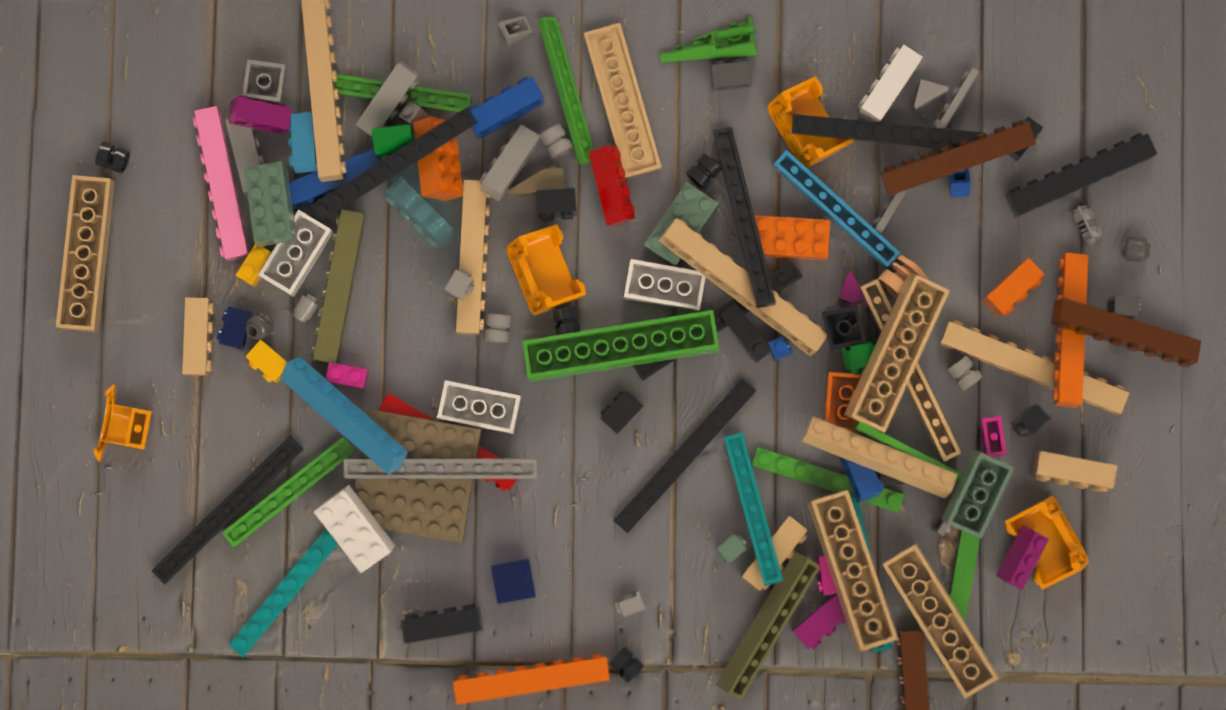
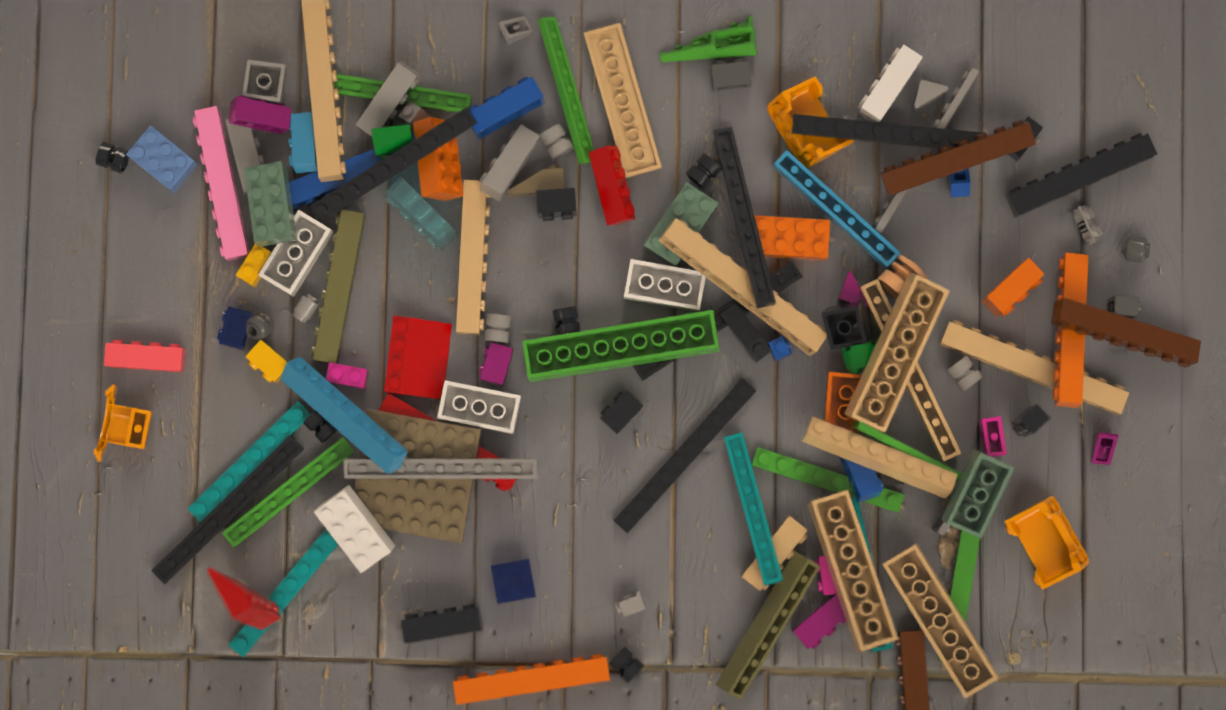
(85, 253): tan brick -> none
(144, 357): none -> coral brick
(162, 159): none -> medium blue brick
(197, 337): tan brick -> none
(244, 602): none -> red slope
(249, 461): none -> teal plate
(321, 426): none -> black wheel
(417, 357): none -> red slope
(460, 284): light grey brick -> none
(496, 364): none -> magenta brick
(543, 270): light orange windscreen -> none
(731, 548): sand green brick -> none
(1022, 557): magenta brick -> none
(1073, 470): tan brick -> none
(1103, 448): none -> magenta slope

